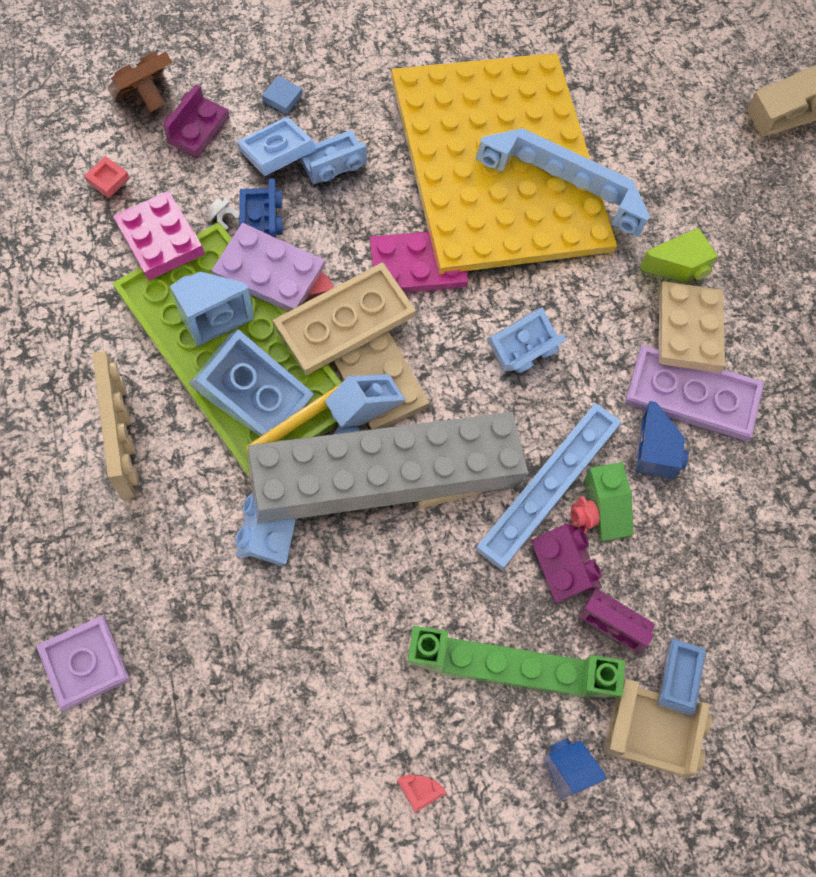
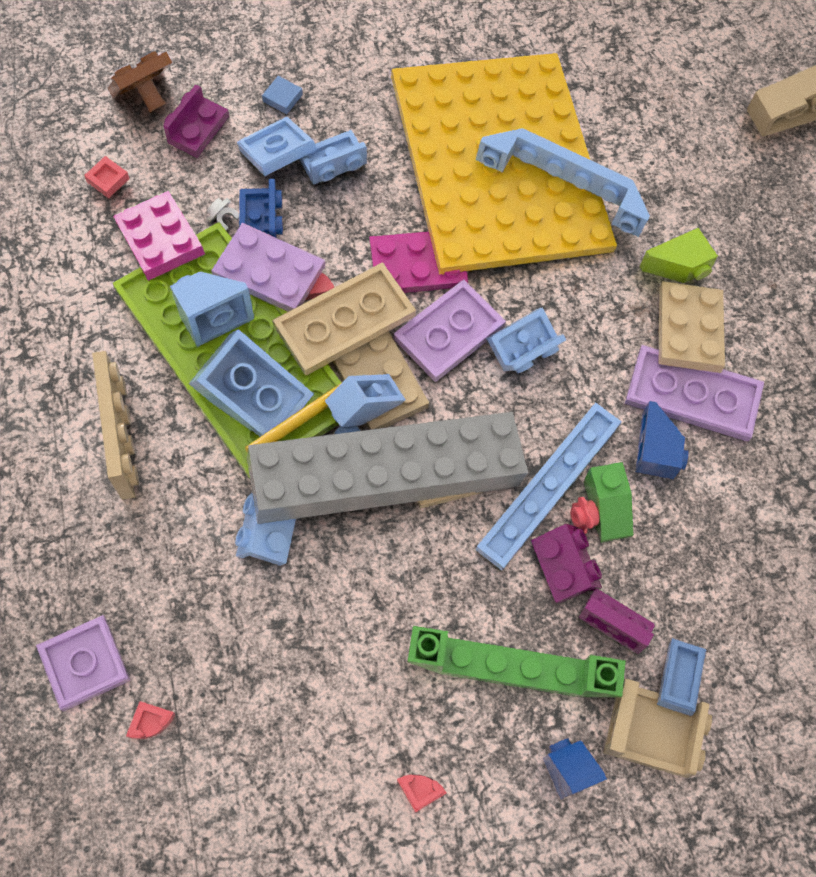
(149, 721): none -> coral tile
(449, 330): none -> lavender plate

